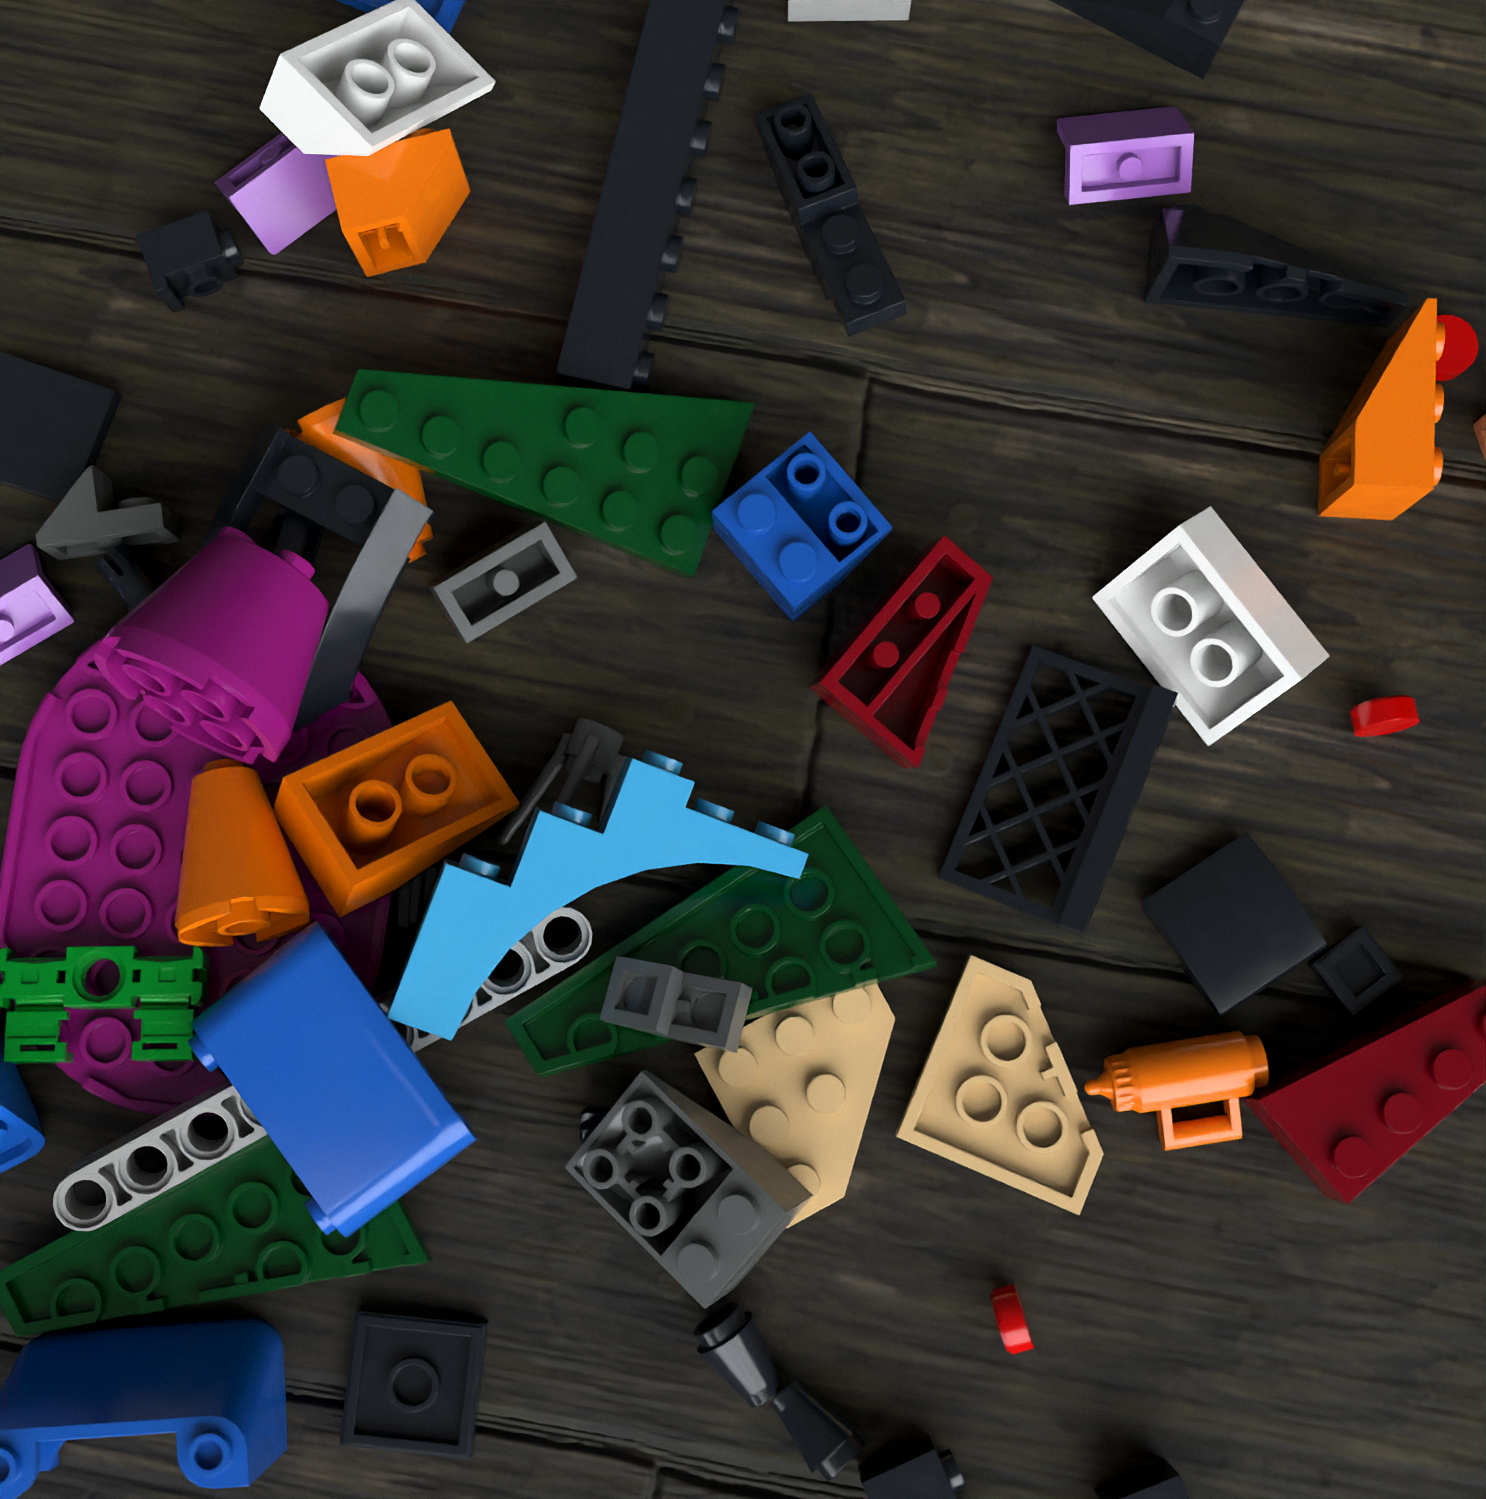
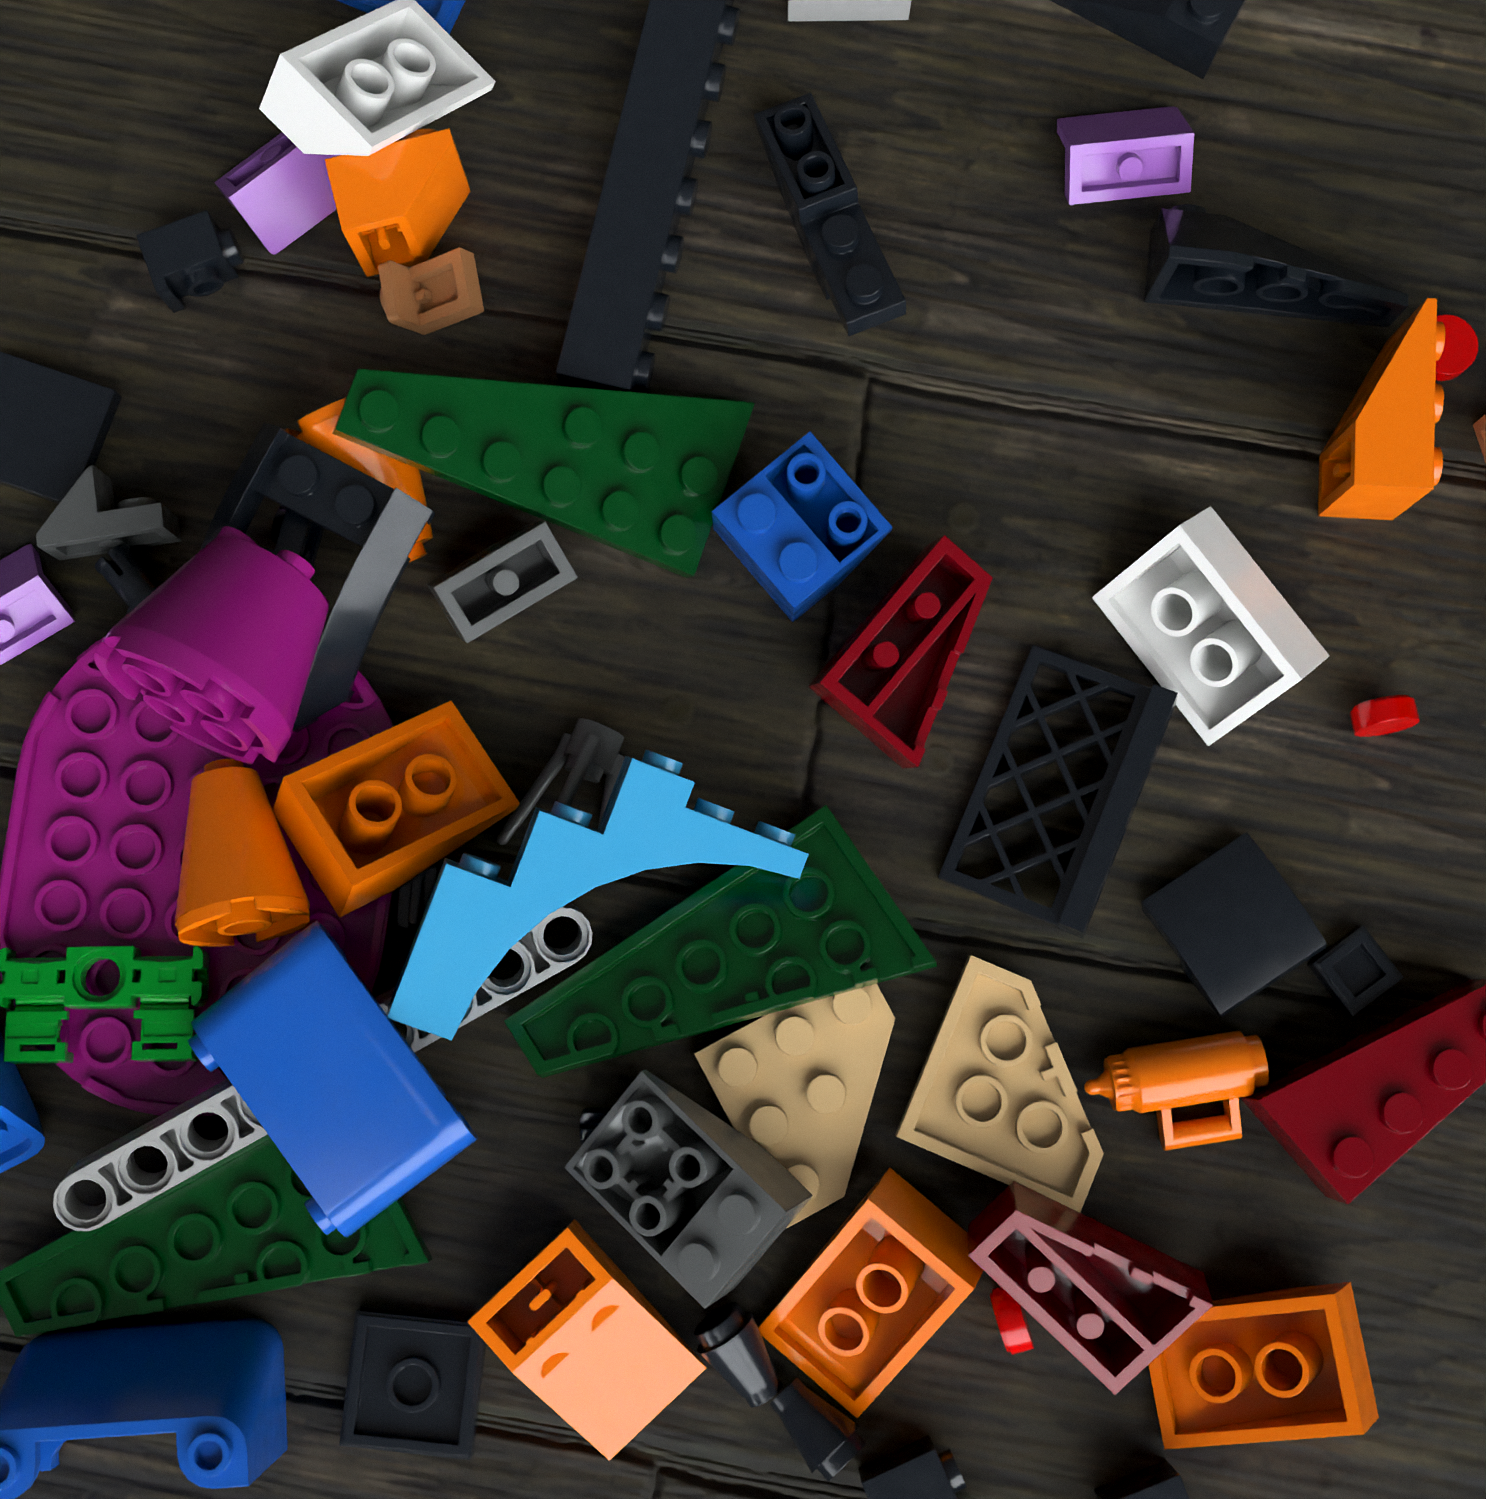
(431, 292): none -> medium nougat bracket
(587, 1341): none -> slope
(676, 1004): dark grey slope -> none
(874, 1293): none -> orange slope
(1087, 1283): none -> dark red wedge
(1267, 1371): none -> orange slope

